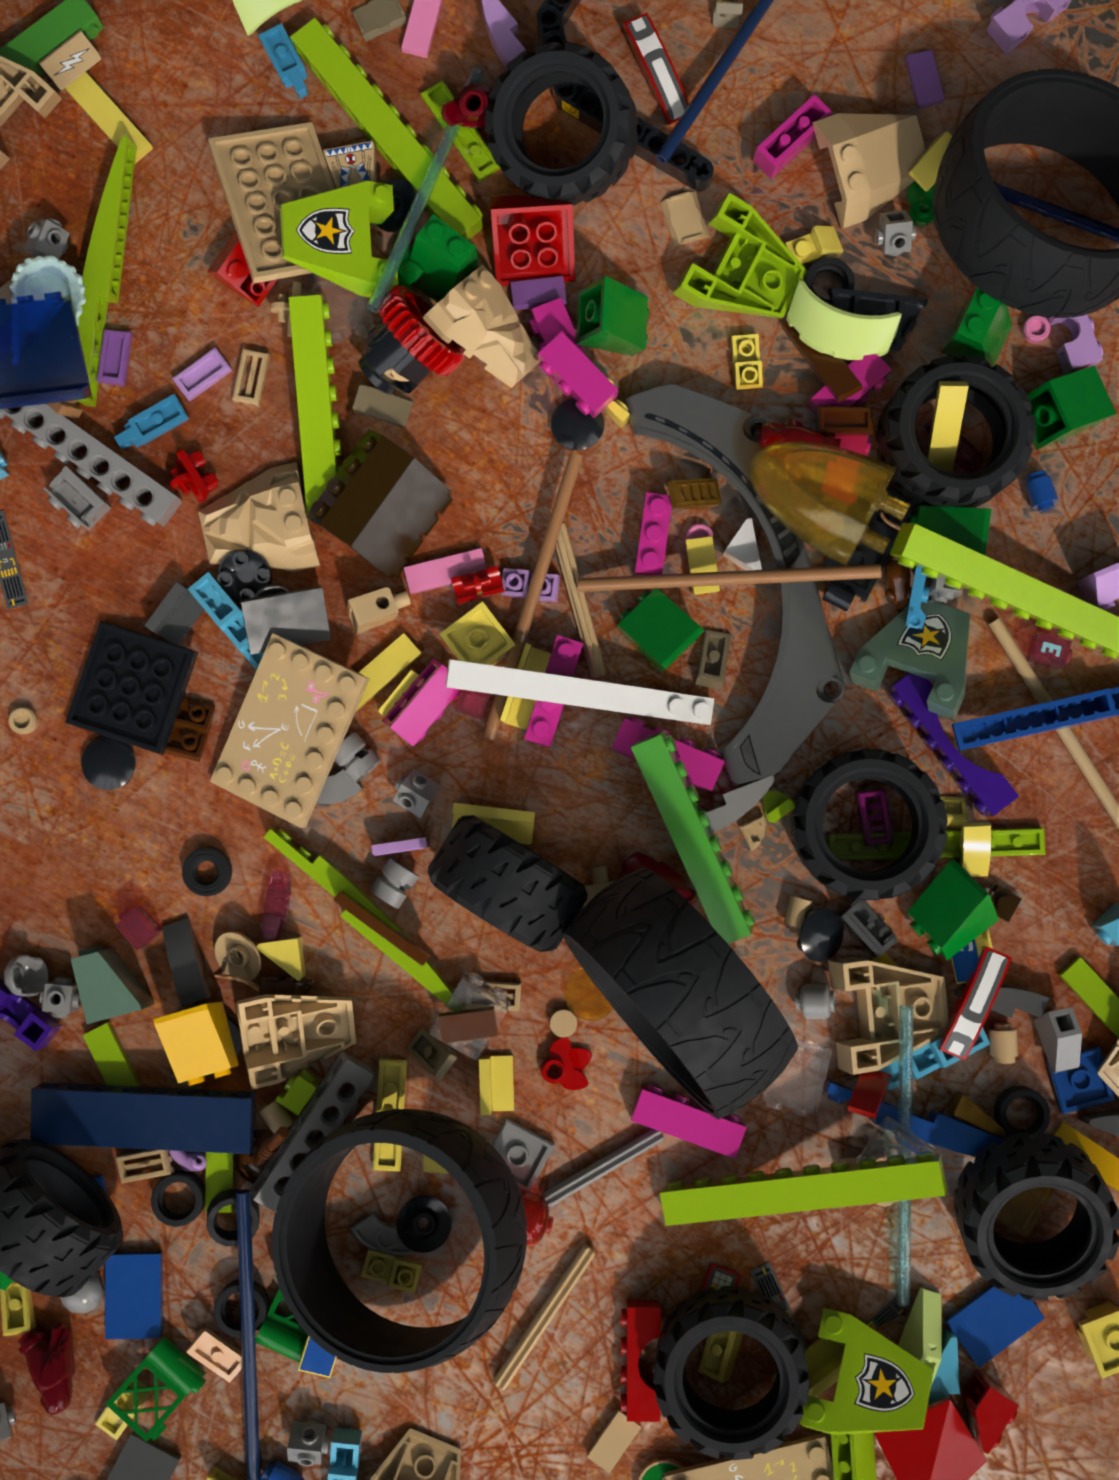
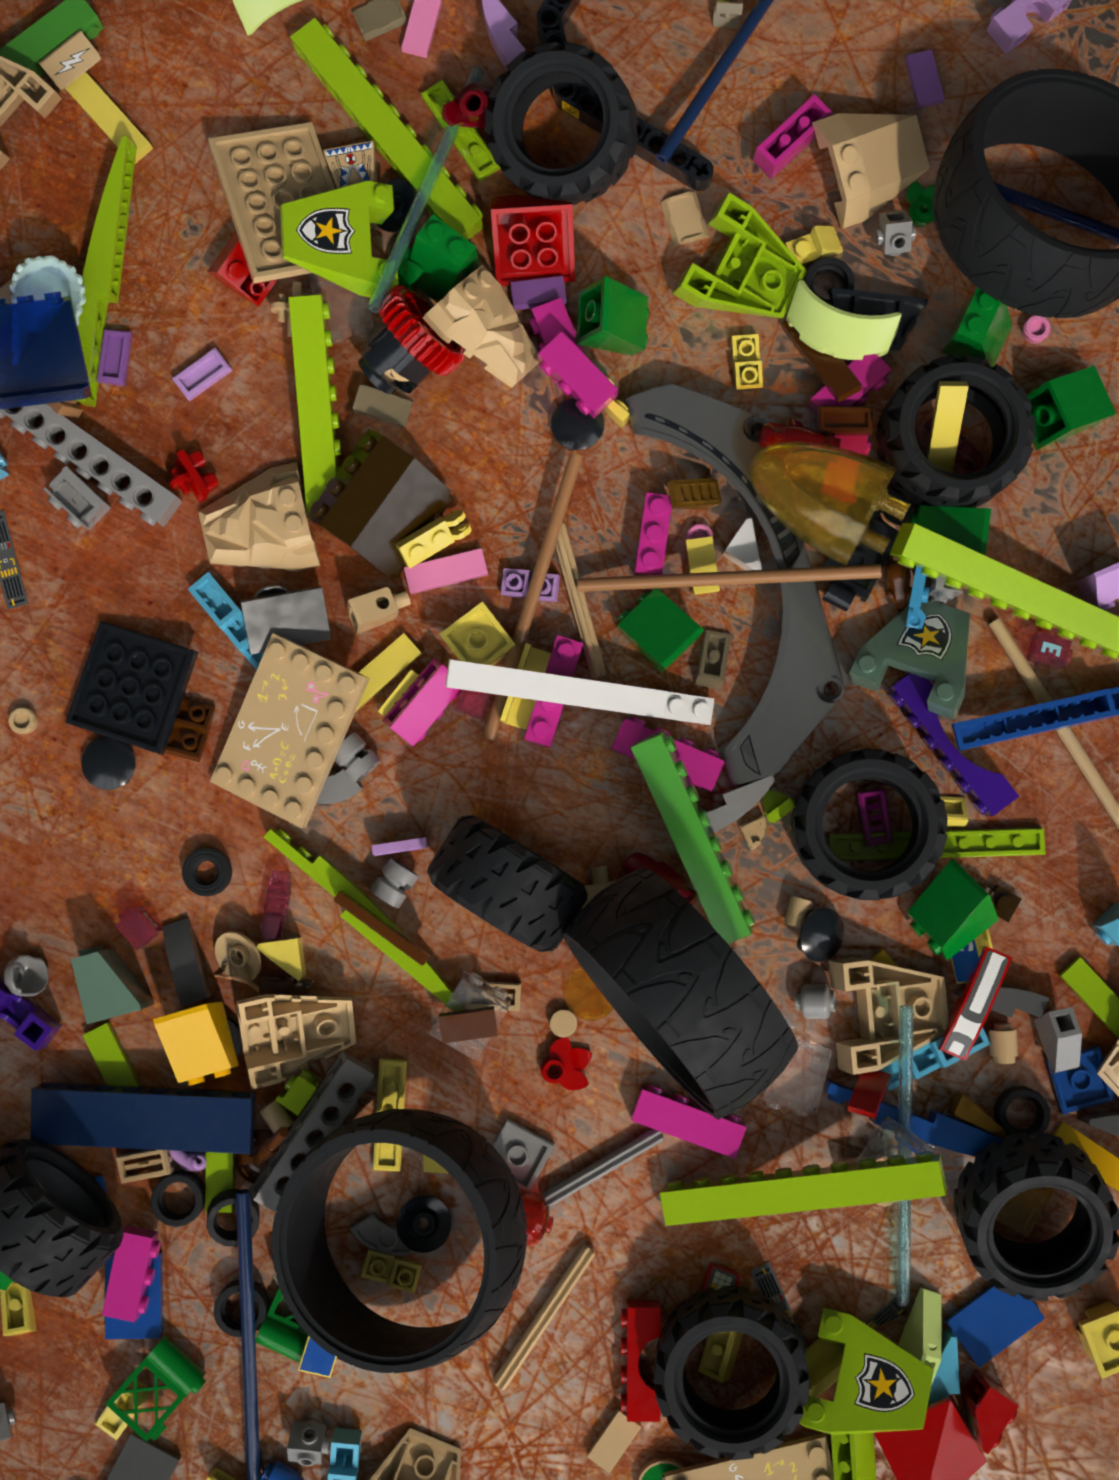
(46, 238): light grey brick -> none
(50, 1365): dark red animal -> none
(69, 996): light grey brick -> none
(87, 1297): light grey hair -> none
(131, 1274): none -> dark pink brick
(152, 423): dark azure hinge -> none
(175, 615): dark grey panel -> none
(216, 1354): light nougat plate -> none
(244, 574): black dish -> none
(247, 400): tan tile -> none
(285, 59): dark azure hinge -> none
(416, 792): light grey brick -> none
(432, 1053): dark tan slope -> none
(433, 538): none -> light yellow hinge
(477, 585): red hips -> none
(496, 1083): light yellow panel -> none
(513, 823): light yellow panel -> none
(657, 67): slope -> none
(867, 927): dark grey hinge -> none
(927, 166): light yellow slope -> none
(976, 848): light yellow slope -> none
(1041, 491): blue brick -> none
(1083, 349): lavender arch -> none

